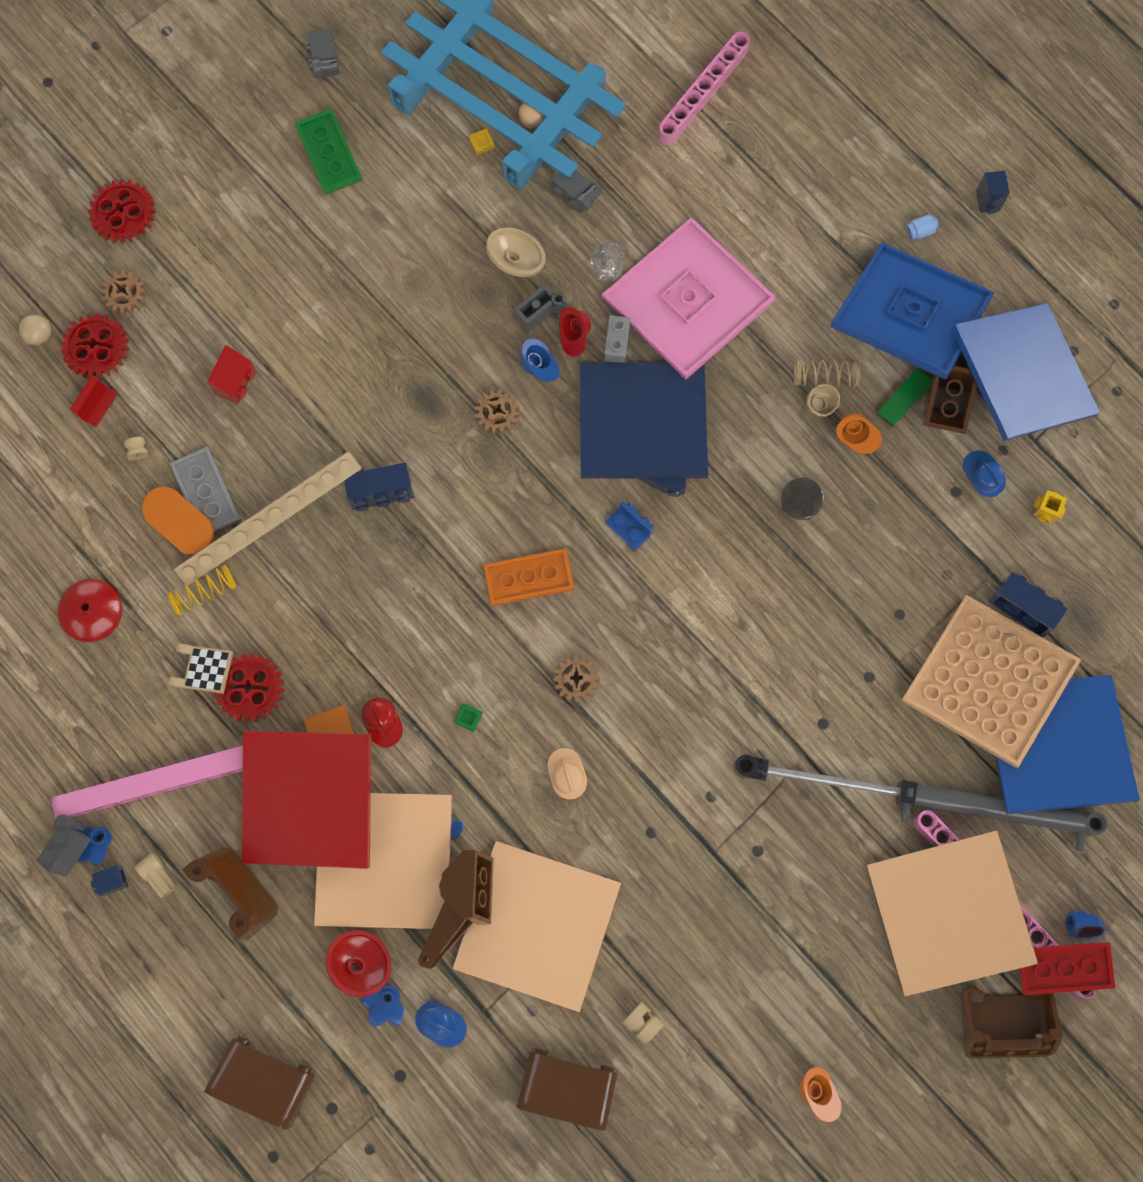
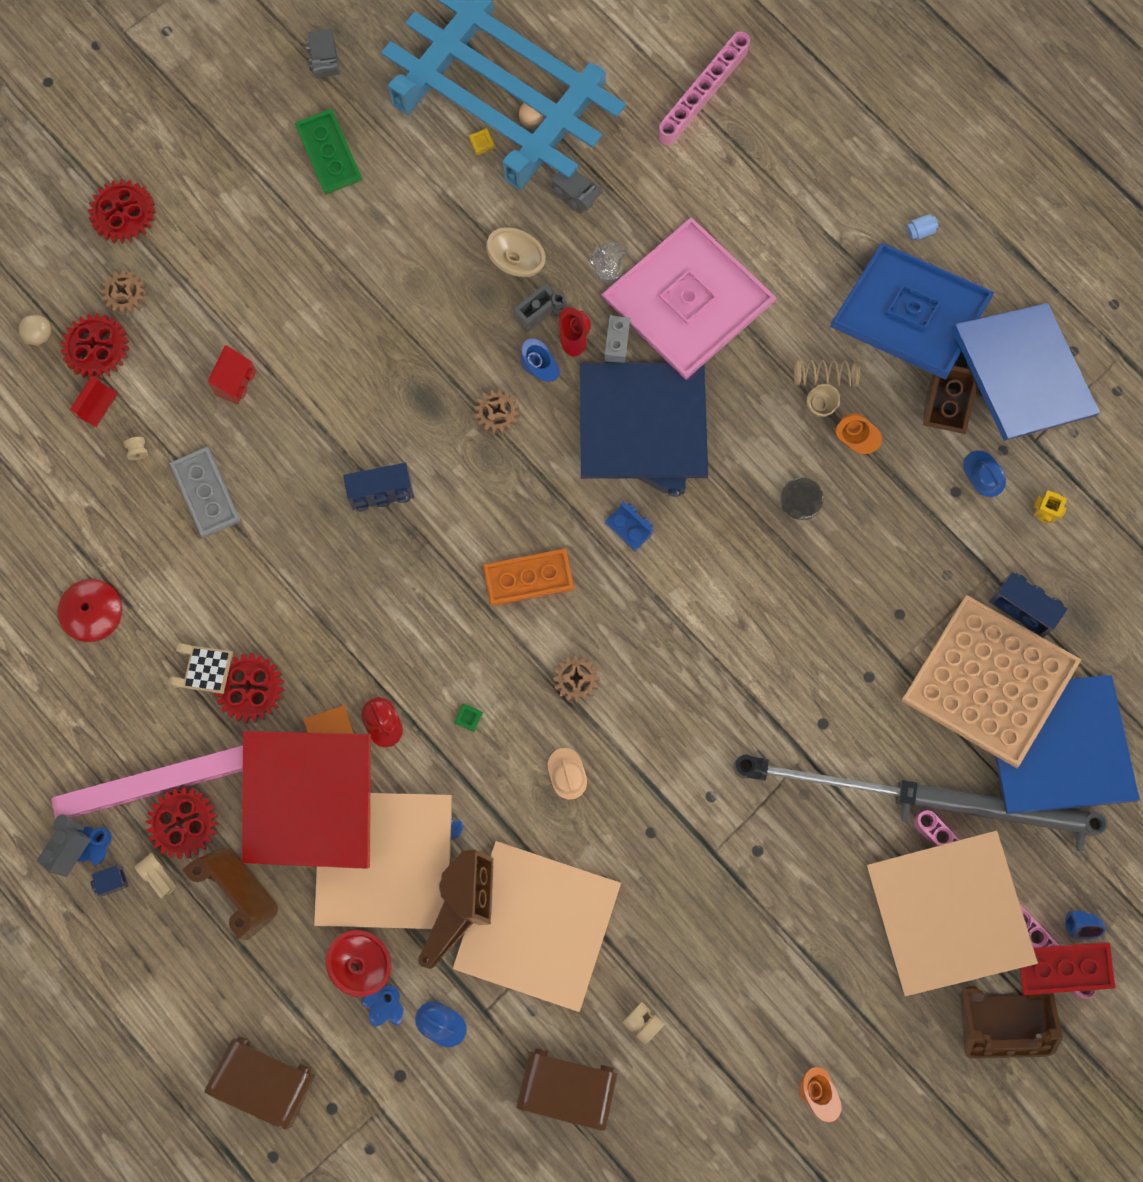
(174, 804): none -> red gear
(176, 603): yellow piece -> none
(177, 520): orange tile -> none
(268, 518): tan plate -> none
(904, 397): green tile -> none
(992, 192): dark blue brick -> none

